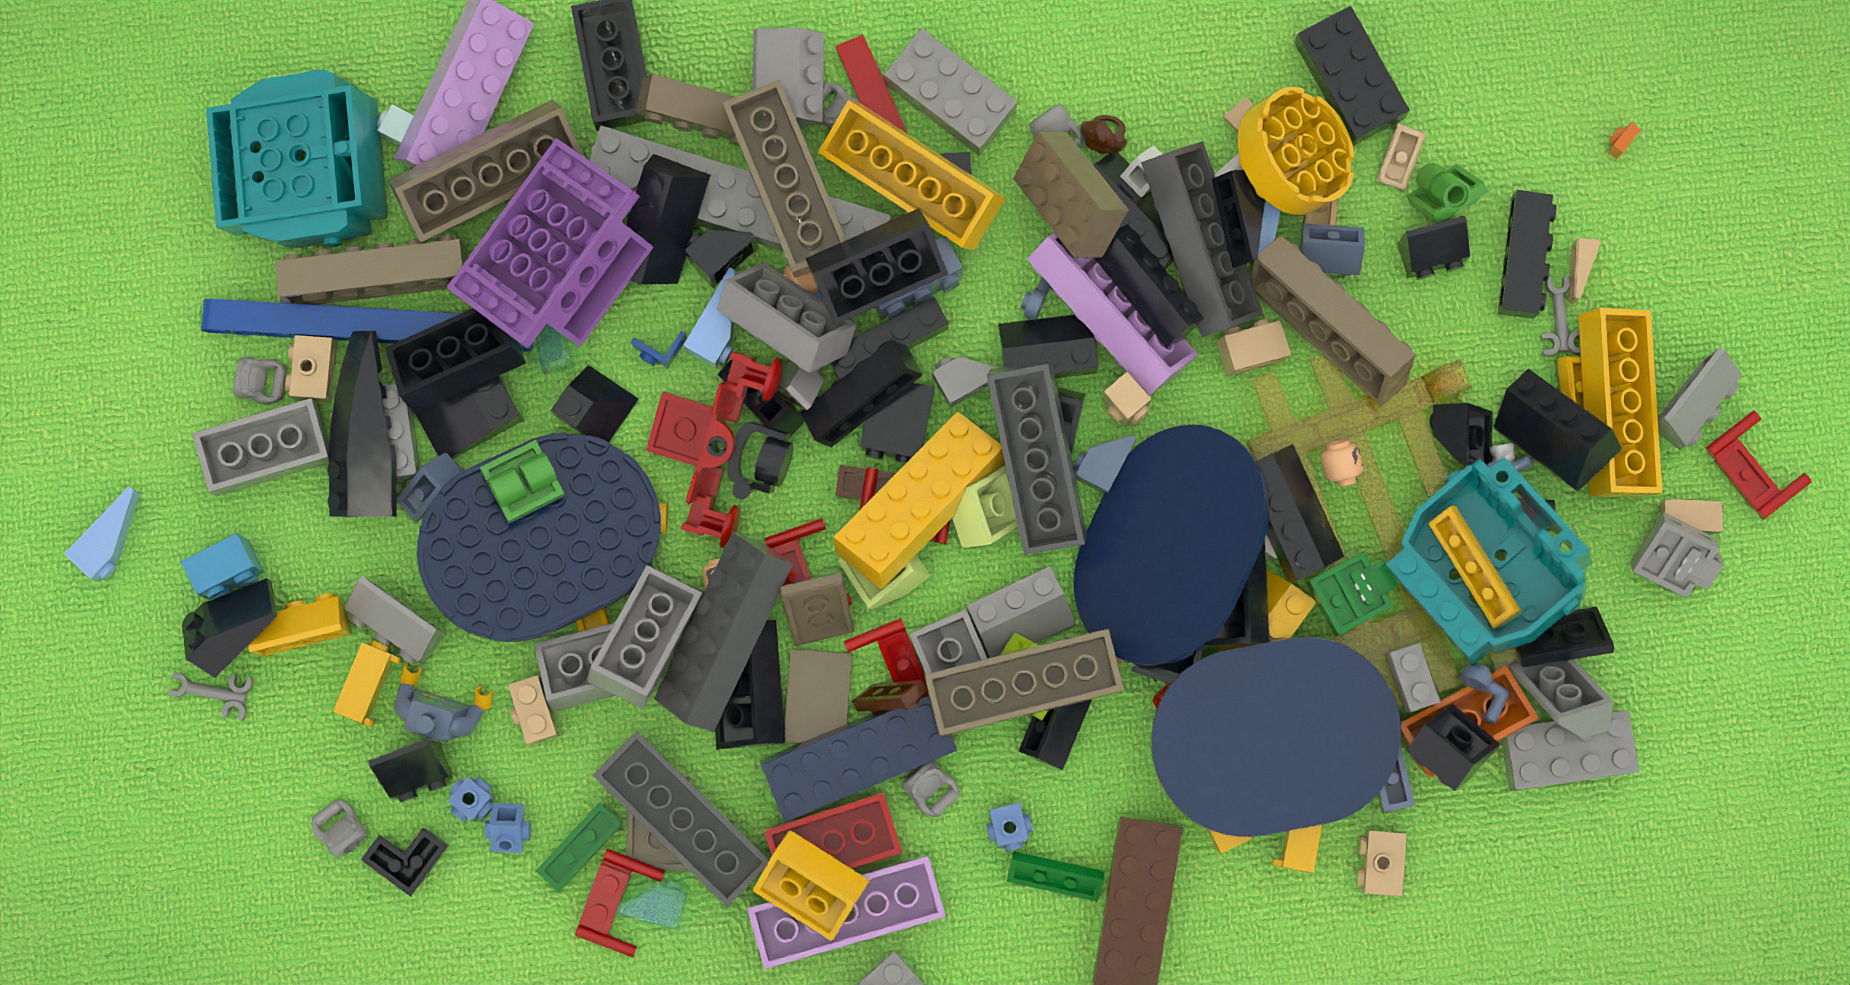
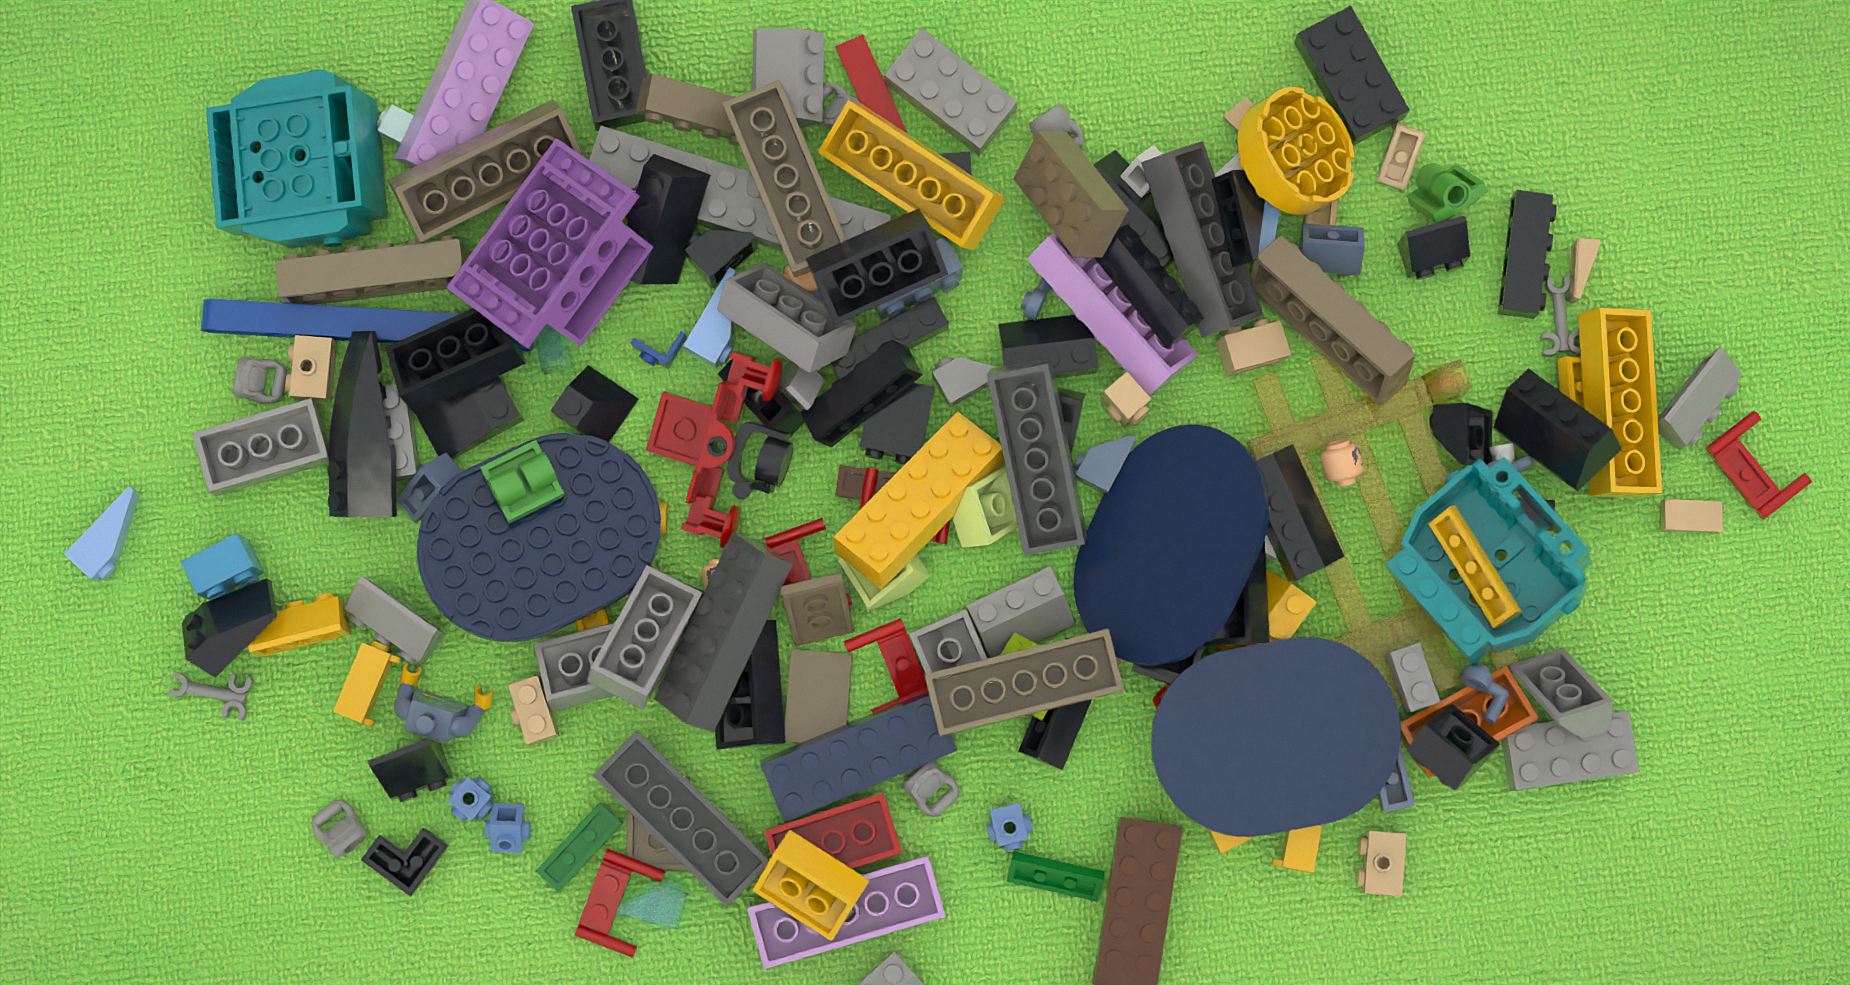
(890, 696): reddish brown plate -> none
(1100, 137): reddish brown piece -> none
(1353, 592): green piece -> none
(1569, 638): black tile -> none
(1622, 139): orange plate -> none
(1678, 556): light grey piece -> none

